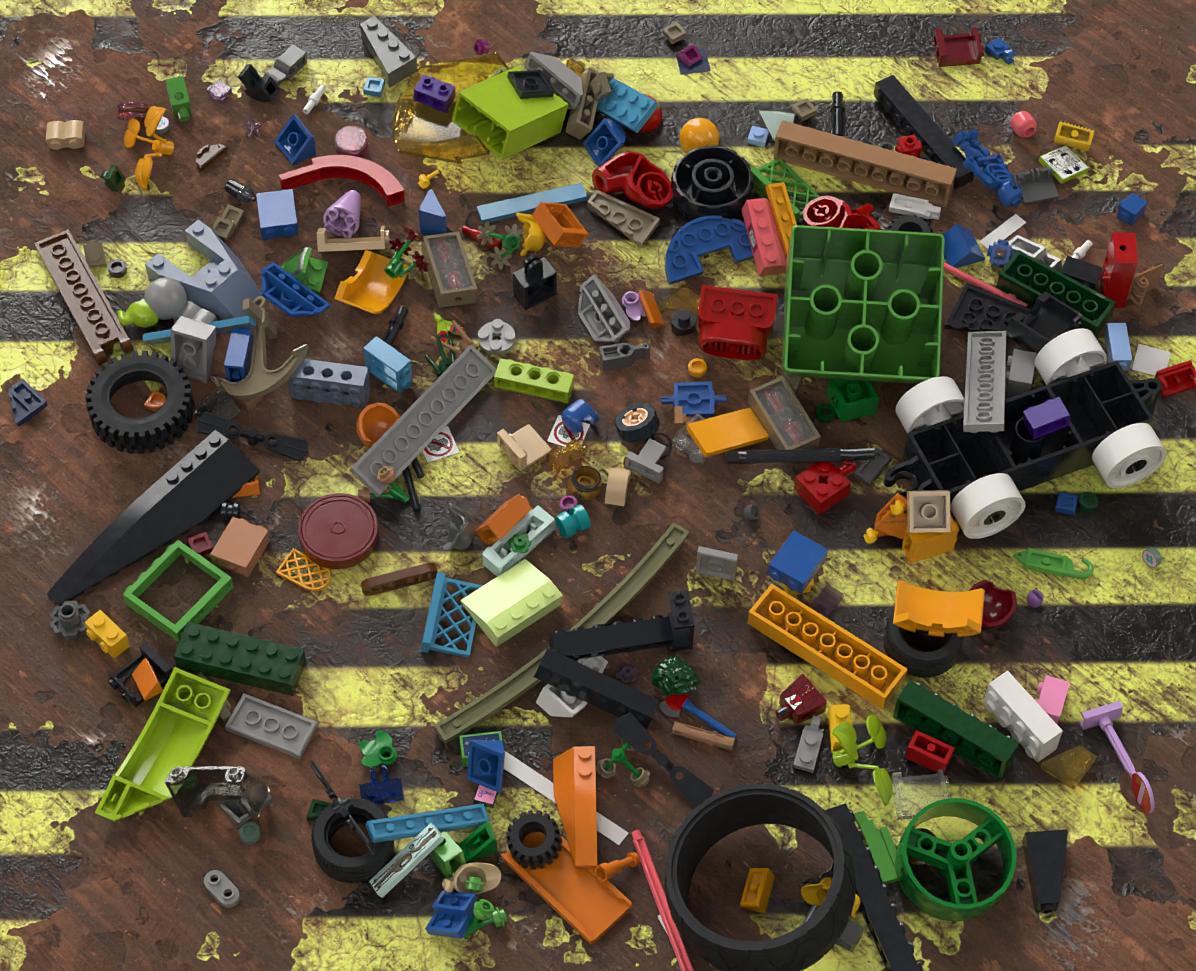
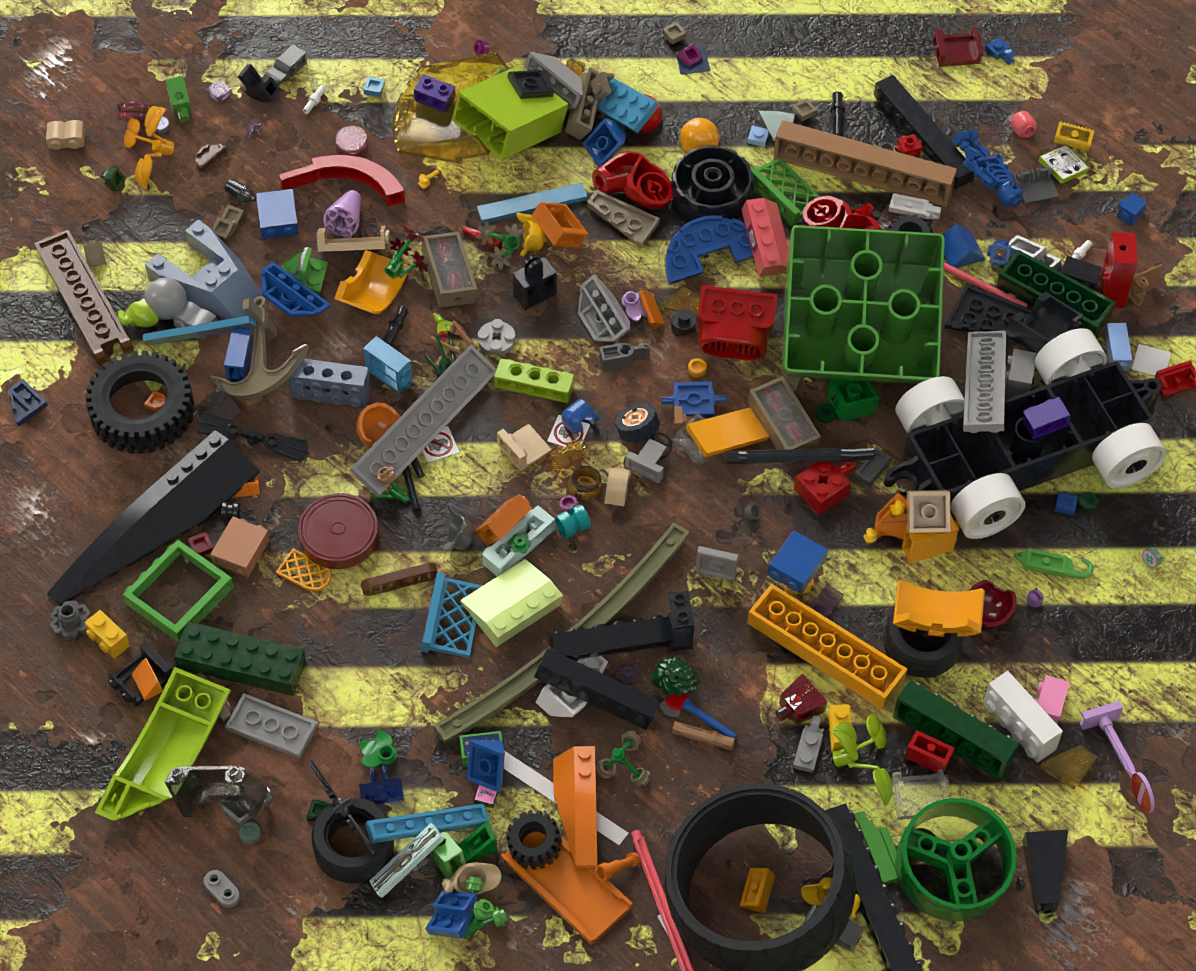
(117, 268): tile -> none
(193, 347): light grey slope -> none
(296, 141): blue slope -> none
(388, 51): wedge -> none
(432, 216): blue slope -> none
(636, 735): black piece -> none
(782, 212): light orange fence -> none
(1003, 230): white sticker -> none

